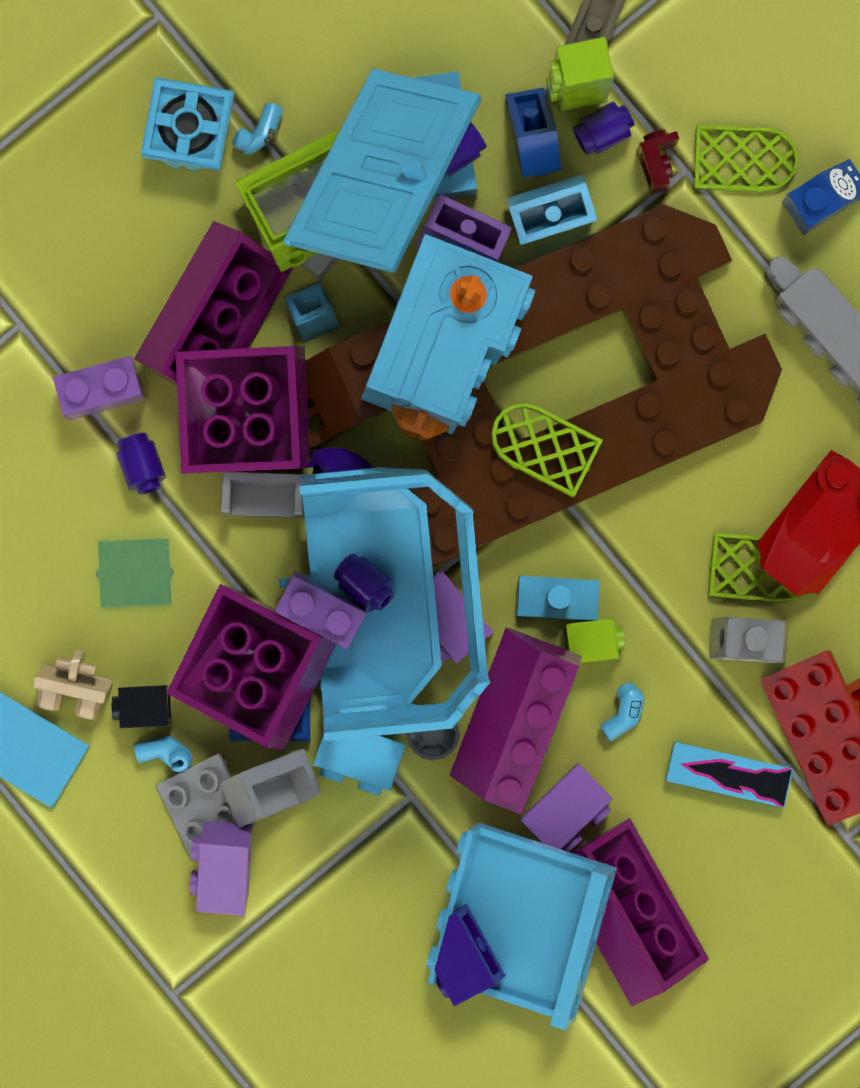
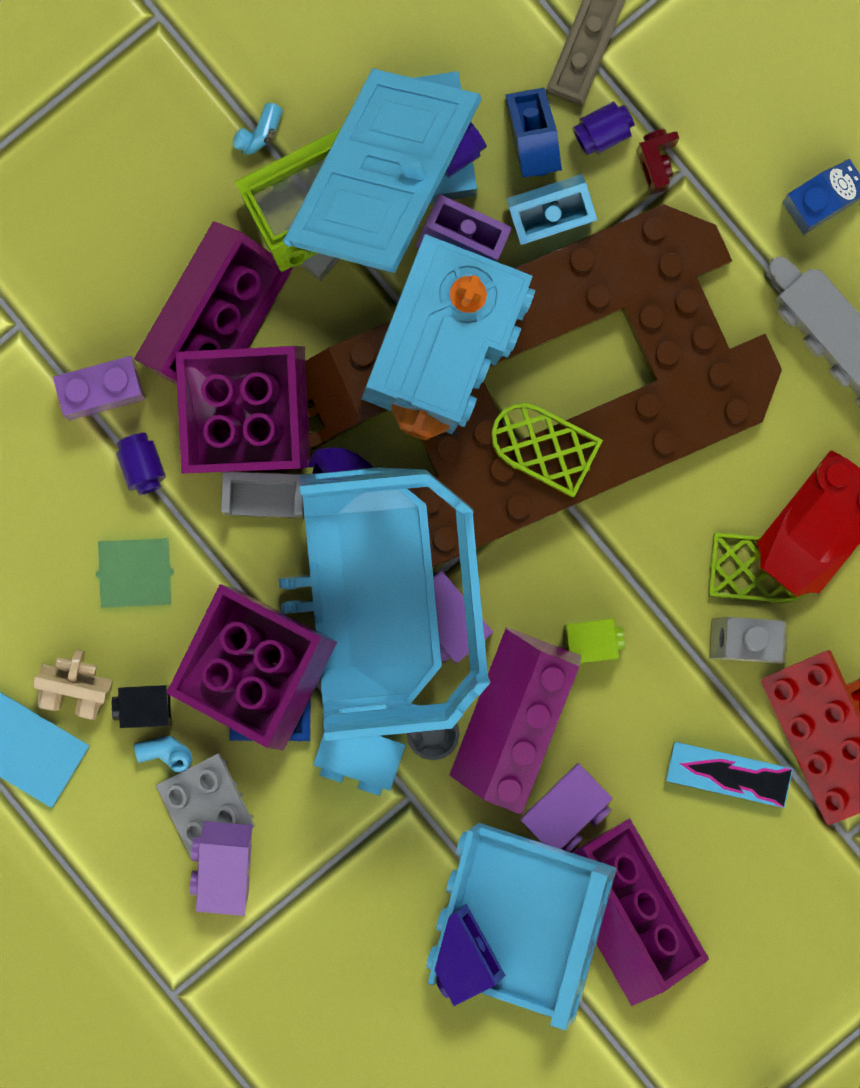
(187, 125): medium azure piece -> none
(270, 788): light grey panel -> none
(312, 312): medium azure slope -> none
(320, 610): medium lavender brick -> none
(364, 583): dark purple brick -> none
(558, 598): medium azure tile -> none
(580, 74): lime brick -> none
(628, 714): medium azure arm -> none
(701, 129): lime window -> none

